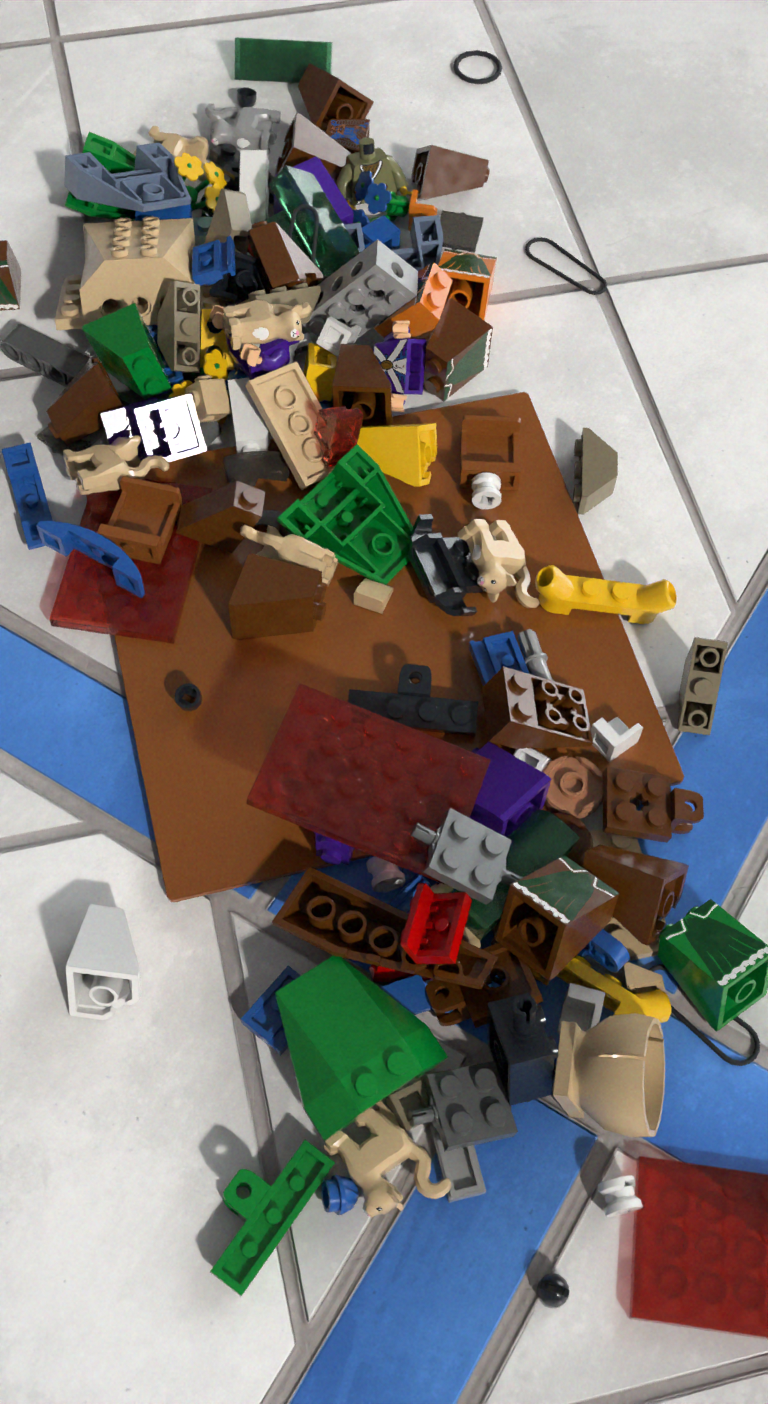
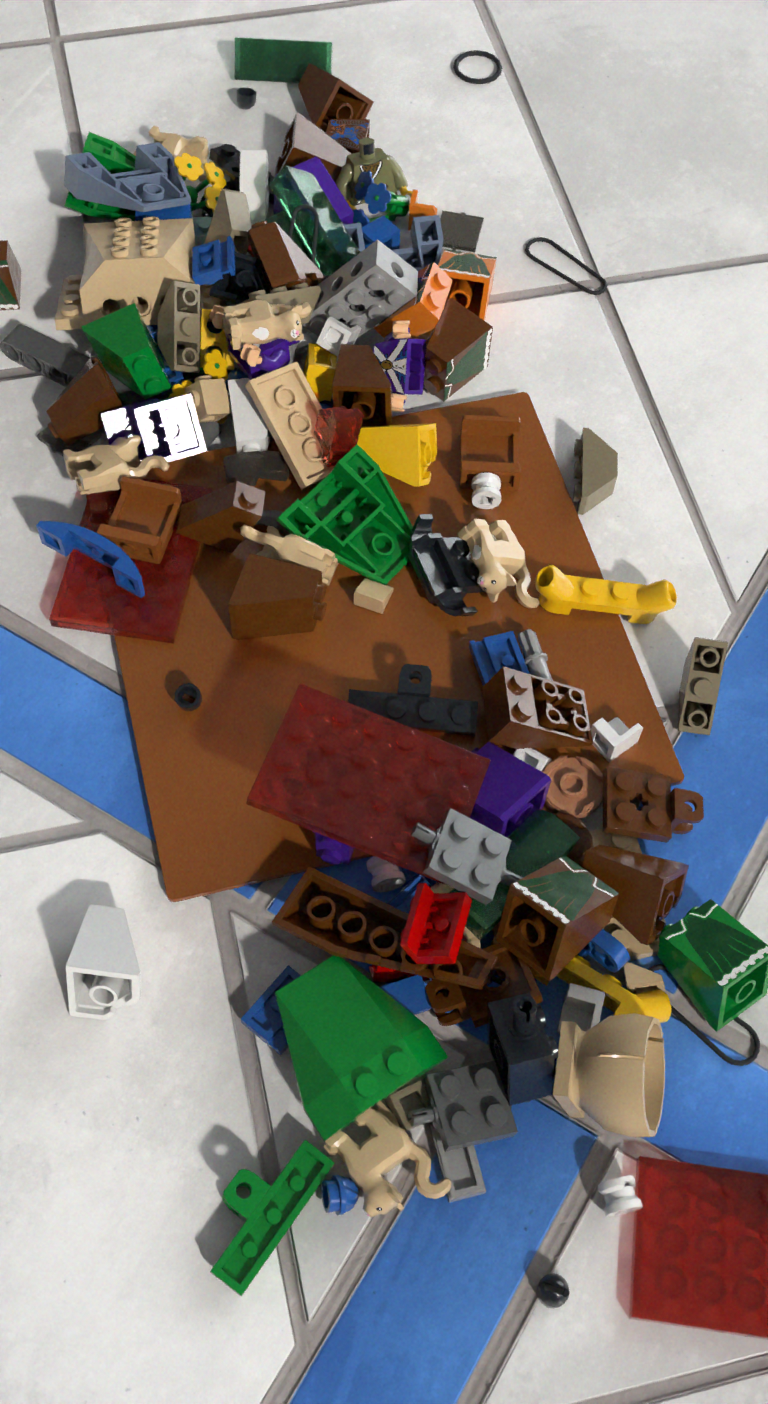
(27, 491): blue slope -> none
(250, 130): light grey animal -> none
(446, 172): reddish brown slope -> none

